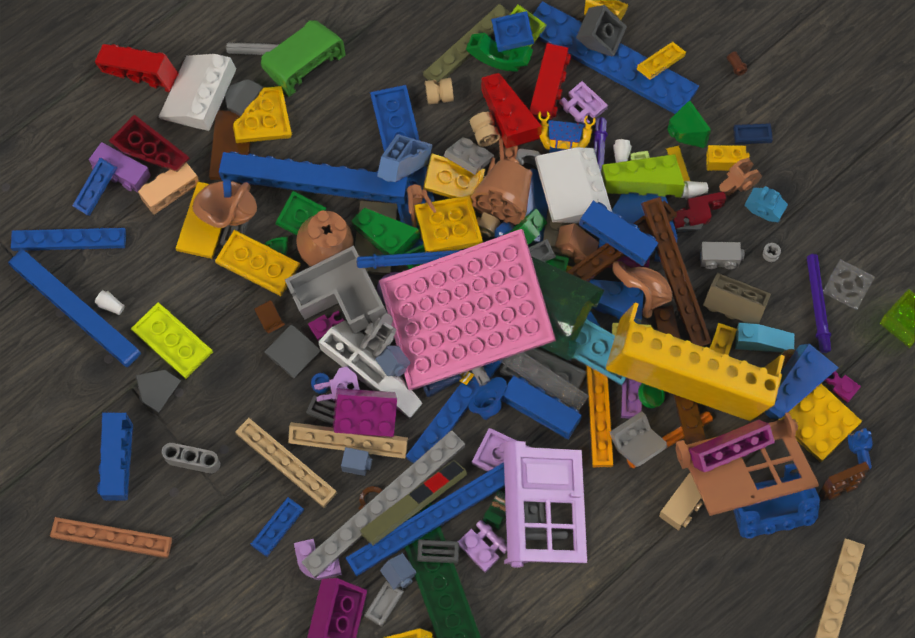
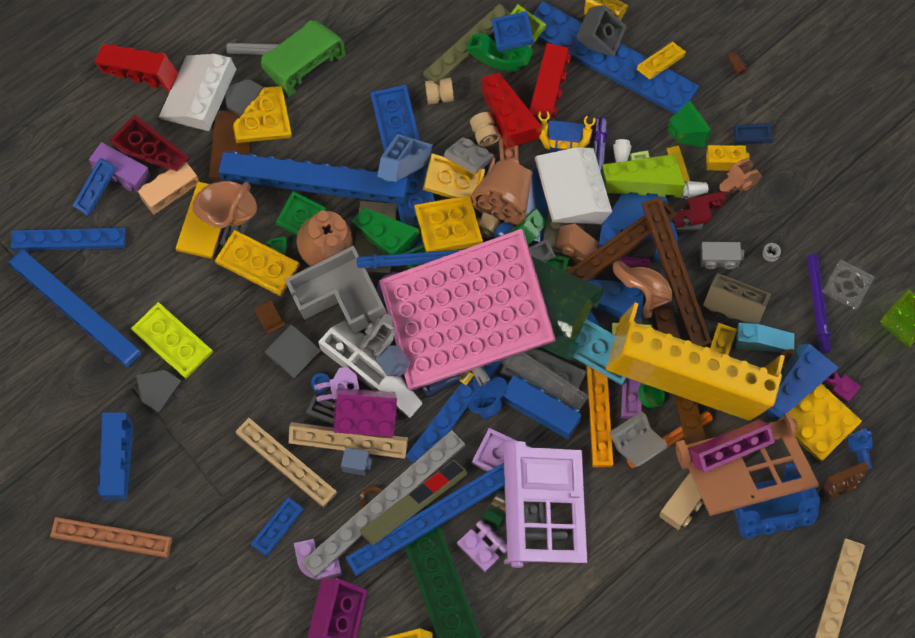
(108, 302): white cone -> none
(197, 464): light grey beam -> none
(227, 188): blue tile -> none
(321, 325): magenta plate -> none
(383, 604): light grey tile -> none
(398, 572): sand blue brick -> none
(415, 197): nougat plant -> none
(441, 552): dark grey tile -> none
(527, 156): light grey helmet -> none
(587, 100): lavender plate -> none
(618, 233): blue brick -> none
(766, 204): dark azure hinge -> none

